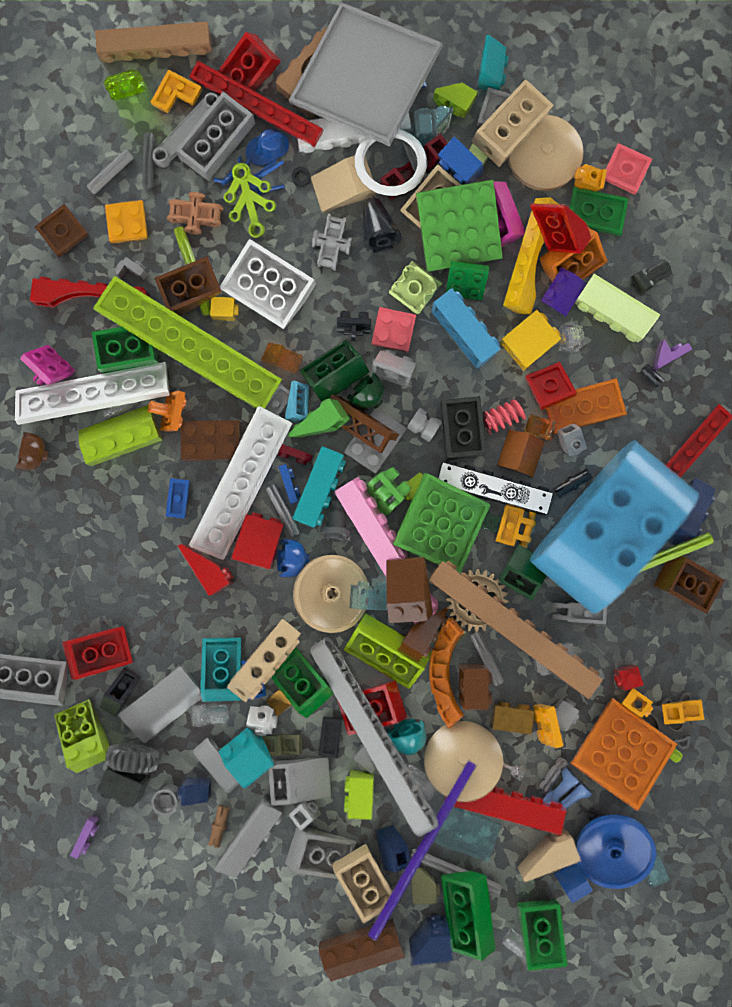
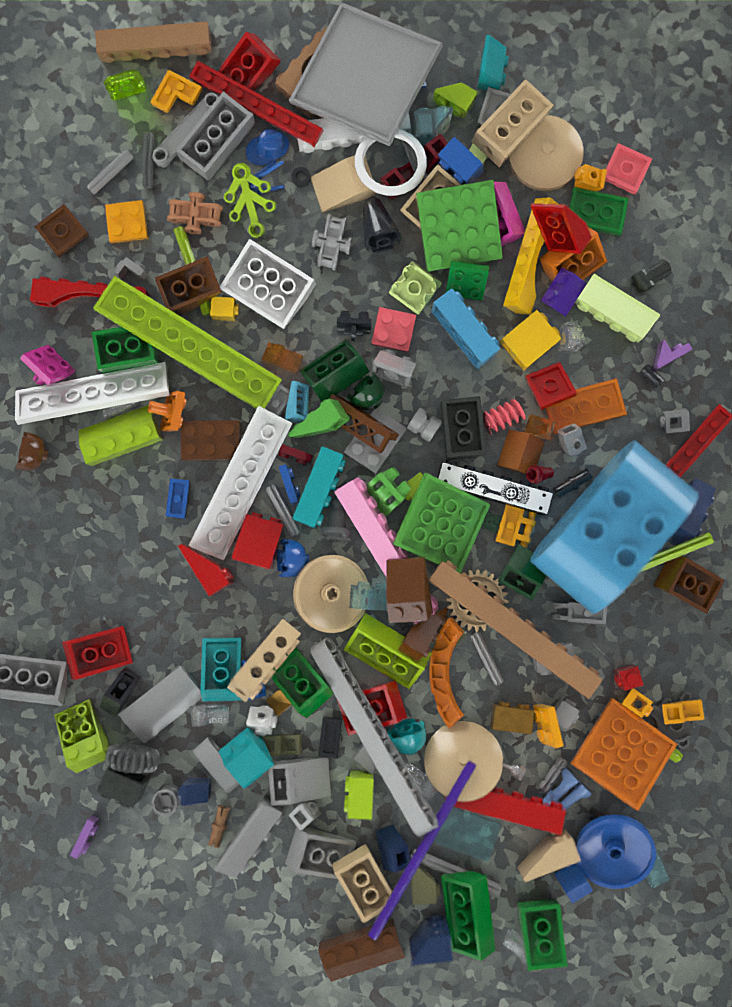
(229, 177): blue piece -> none
(474, 686): reddish brown brick -> none
(539, 473): none -> dark red cone
(680, 425): none -> light grey brick

